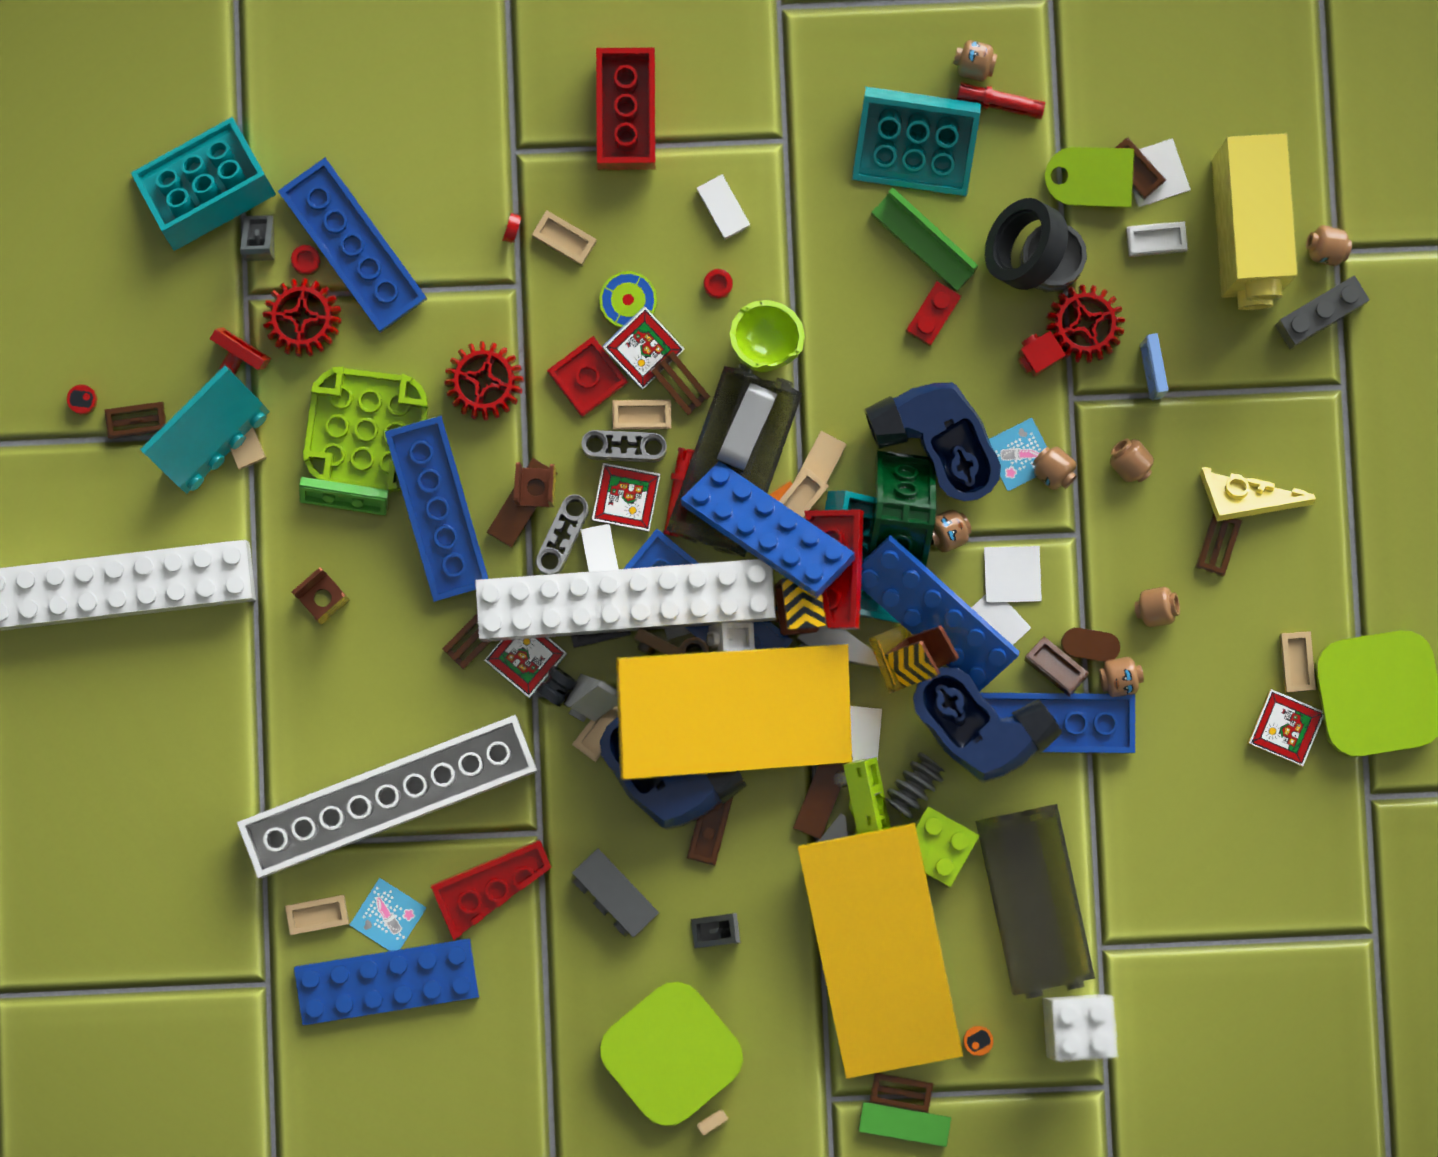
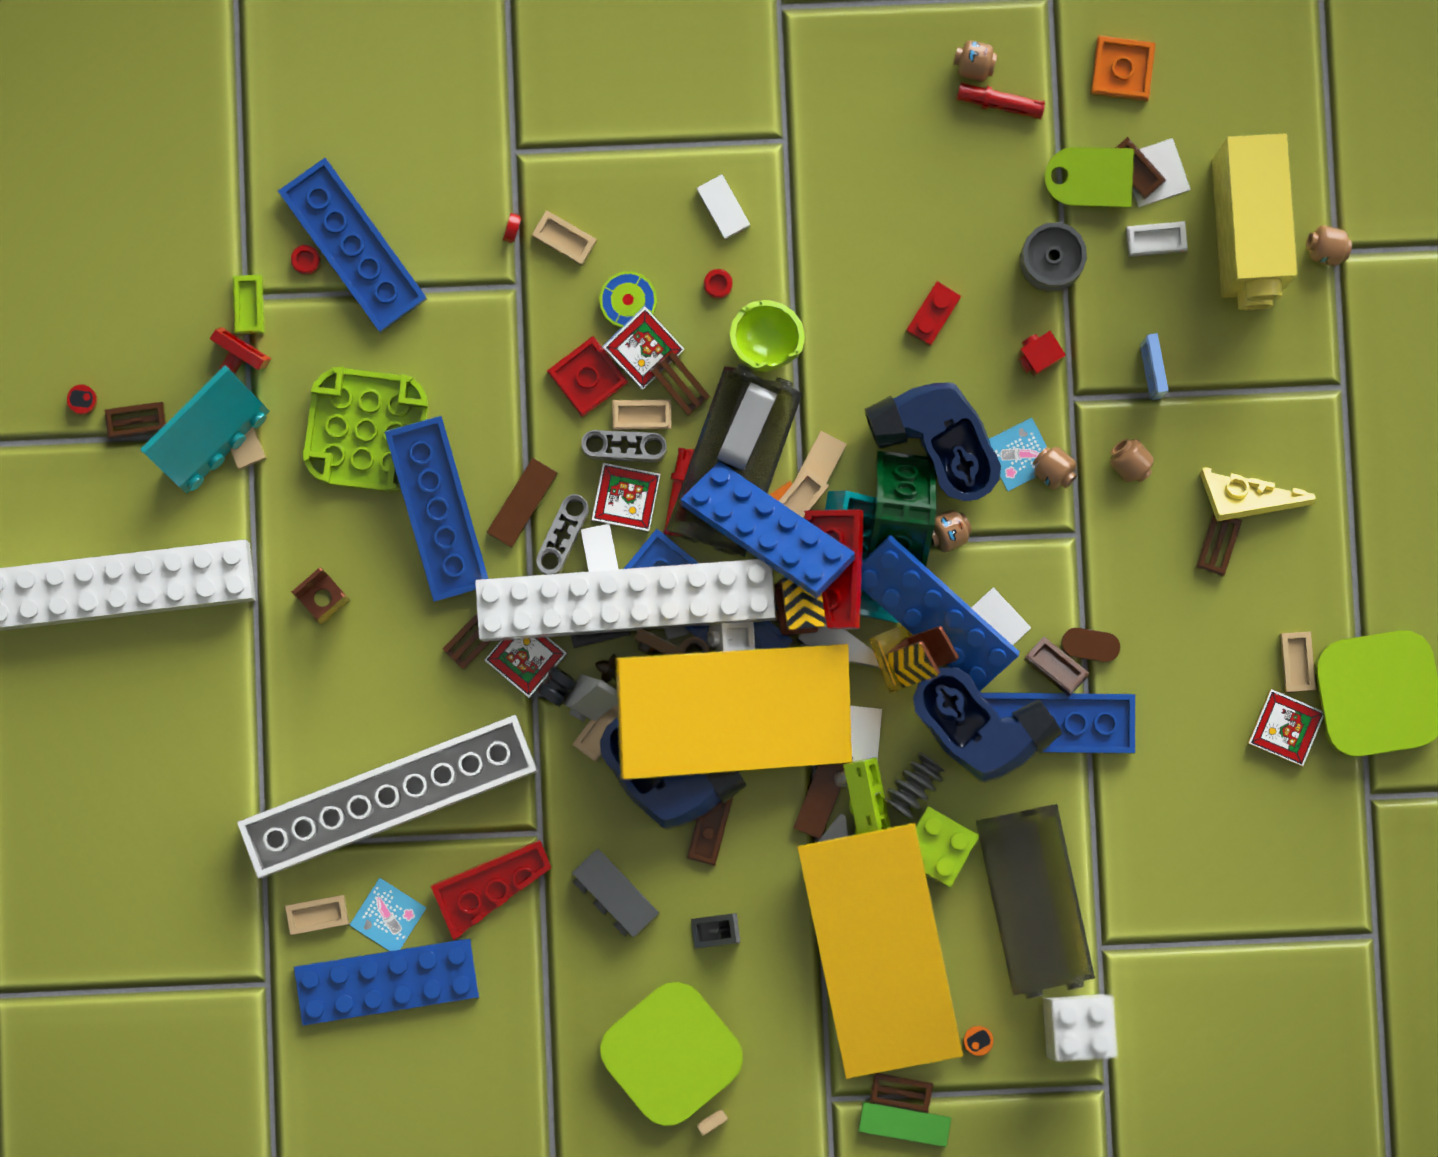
(203, 184): teal slope -> none
(248, 304): none -> lime tile
(258, 238): dark grey slope -> none
(289, 315): red gear -> none
(343, 496): bright green tile -> none
(497, 385): red gear -> none
(524, 476): copper piece -> none
(608, 669): none -> dark brown plant
(625, 108): red brick -> none
(916, 141): teal slope -> none
(924, 240): bright green panel -> none
(1012, 574): white sticker -> none
(1047, 254): black tyre -> none
(1081, 311): red gear -> none
(1120, 677): medium nougat head -> none
(1123, 68): none -> orange tile
(1157, 607): medium nougat head -> none
(1322, 312): dark grey brick -> none

